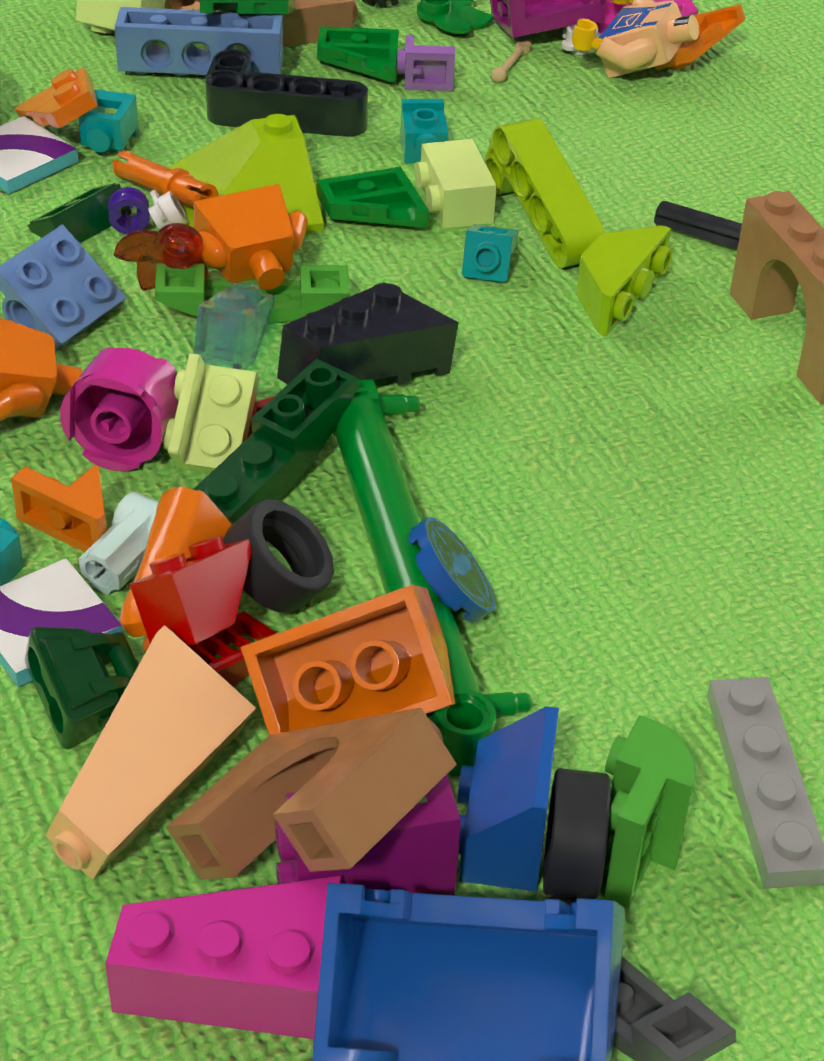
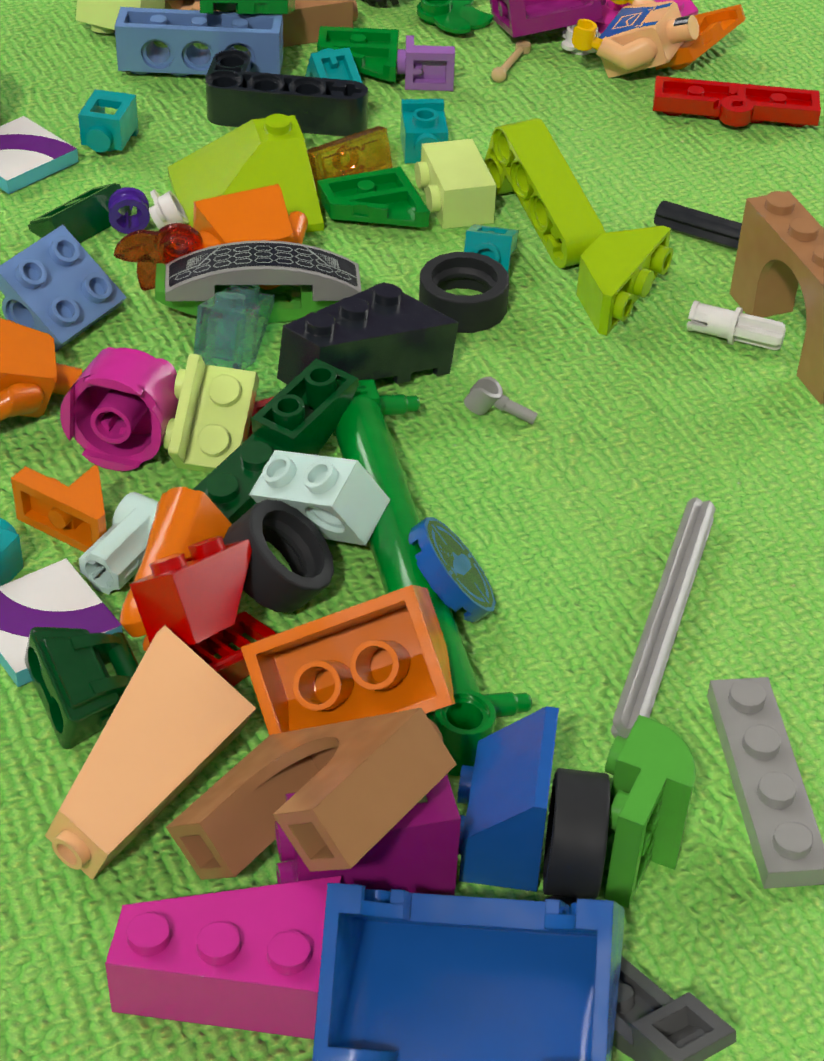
(63, 102): orange wing -> none
(162, 178): orange pin -> none
(261, 263): none -> slope
(327, 490): none -> light aqua brick
(333, 65): none -> teal bracket
(351, 154): none -> clear orange plate
(471, 272): none -> black tyre
(489, 393): none -> light grey hand
(664, 617): none -> light grey axle
(736, 102): none -> red hinge
(736, 326): none -> white axle

